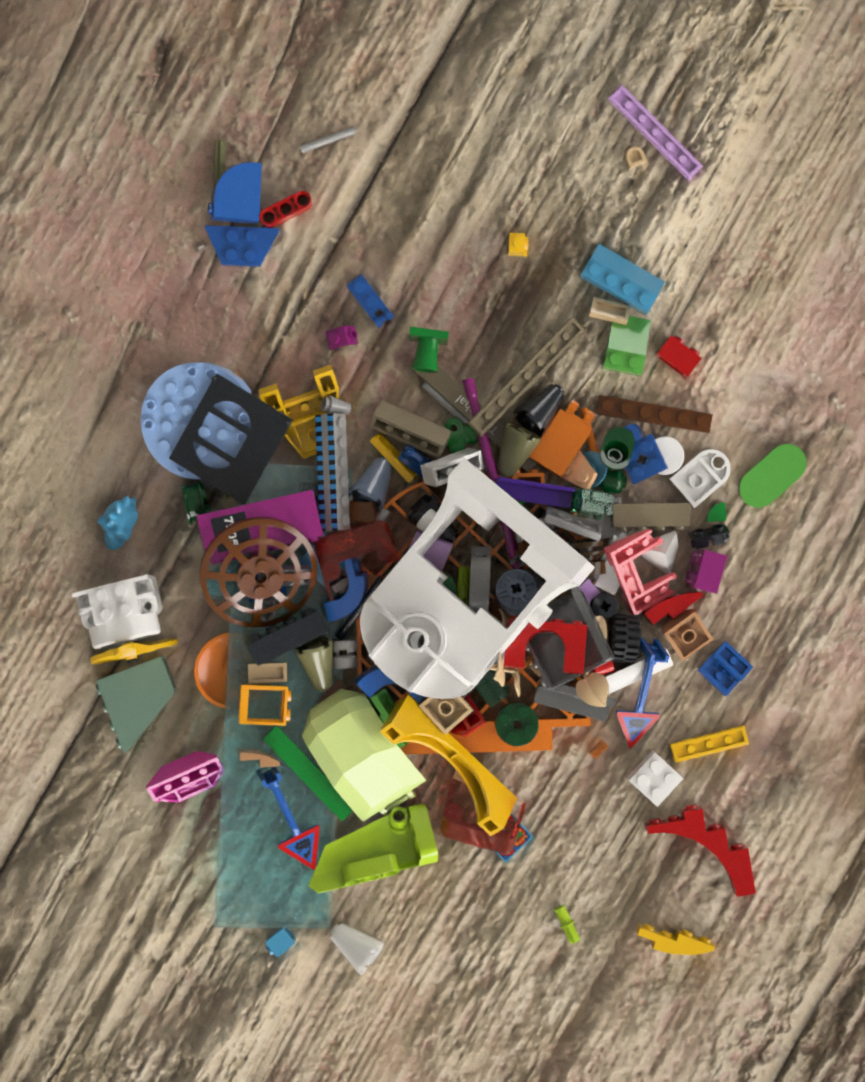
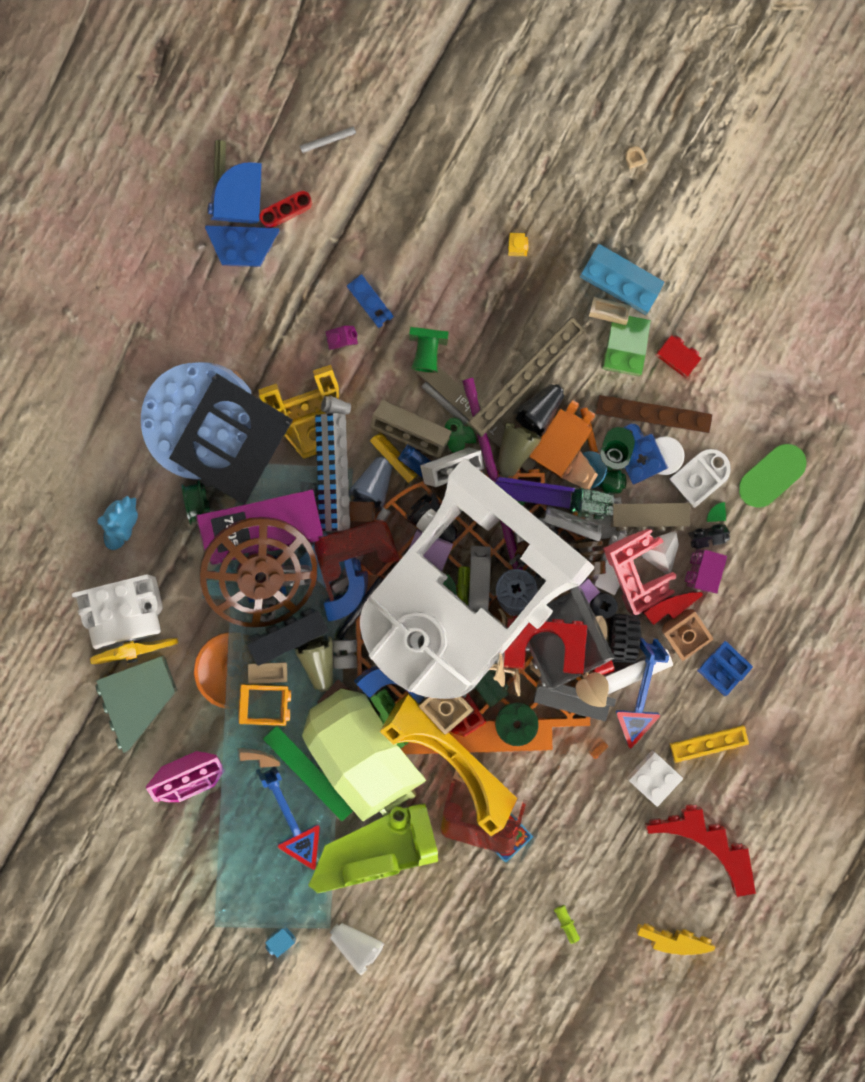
(655, 132): lavender tile -> none

